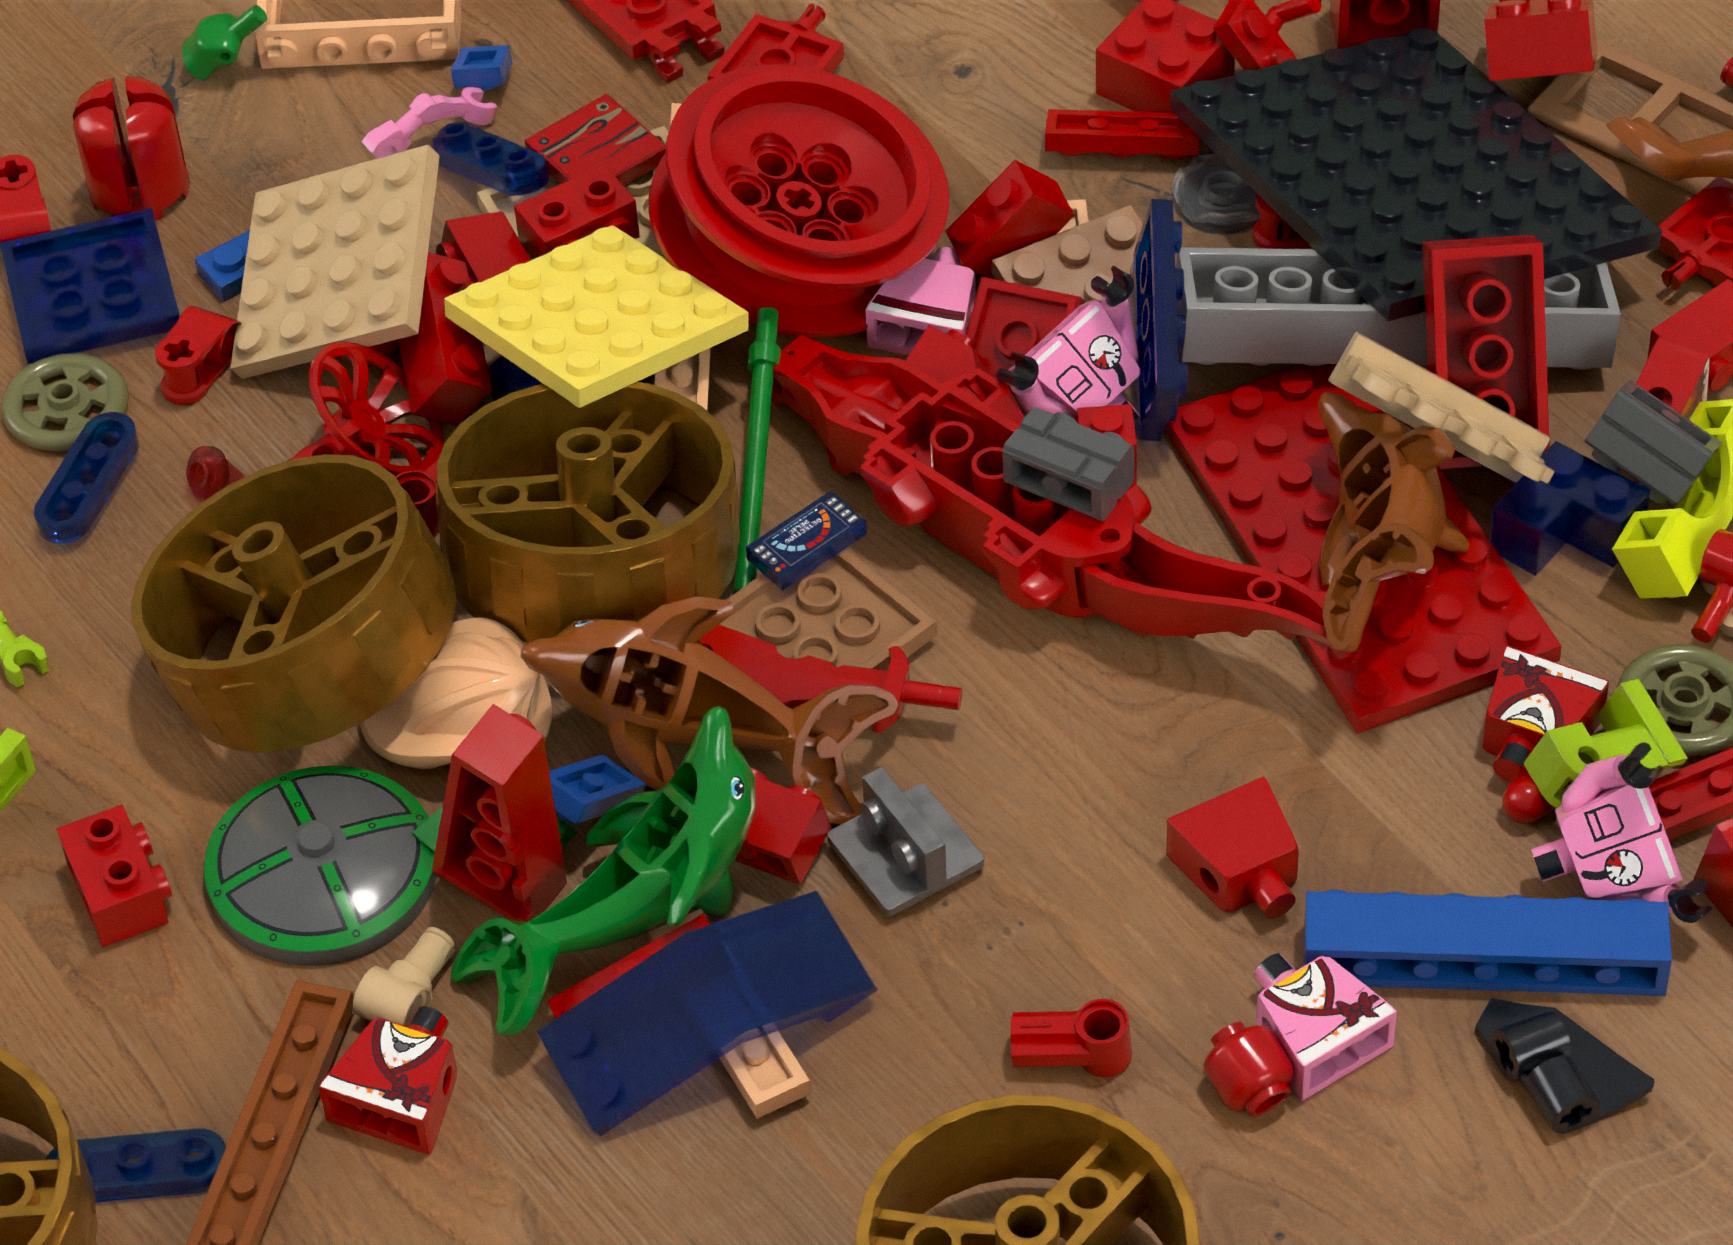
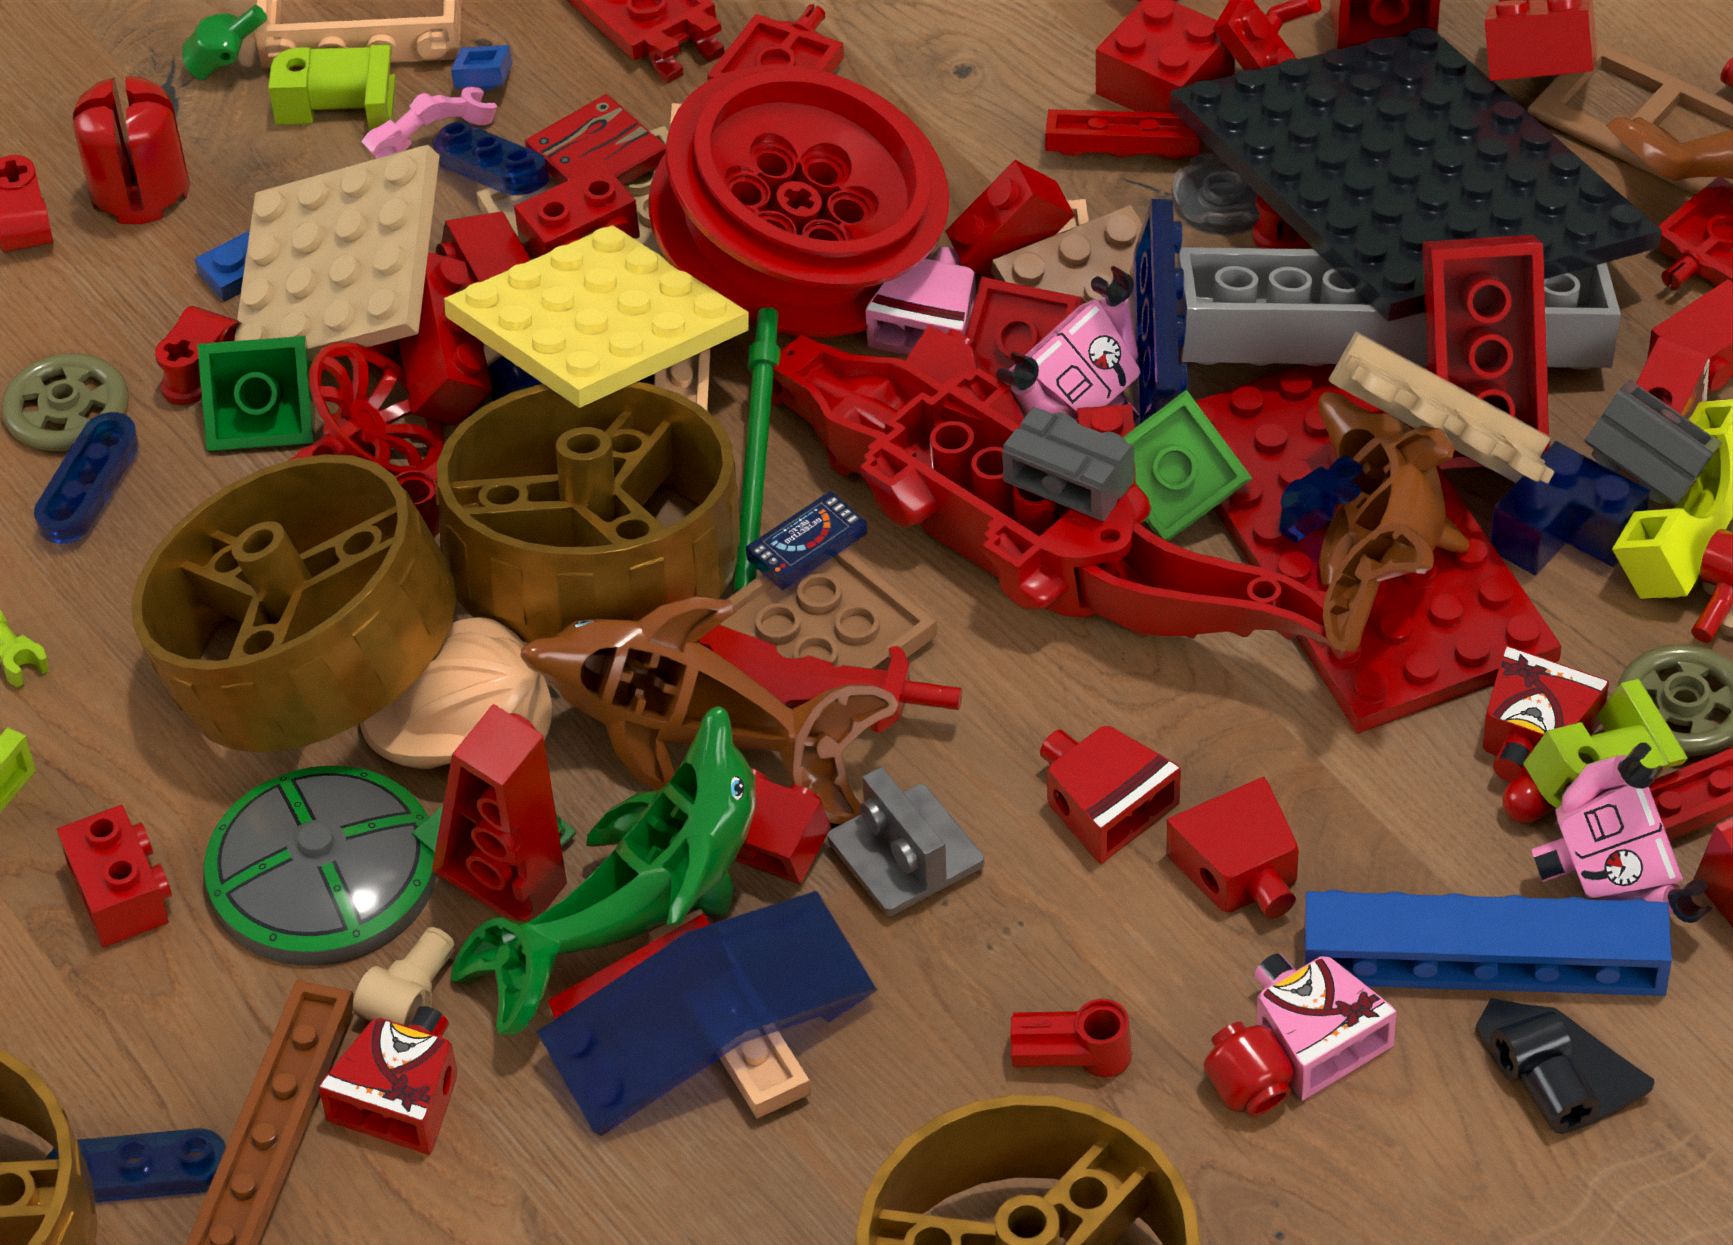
(90, 285): clear blue plate -> none
(210, 471): clear red plate -> none
(256, 393): none -> green slope
(332, 82): none -> lime piece
(591, 788): blue plate -> none
(1108, 787): none -> red torso
(1183, 466): none -> bright green tile
(1311, 500): none -> clear blue plate

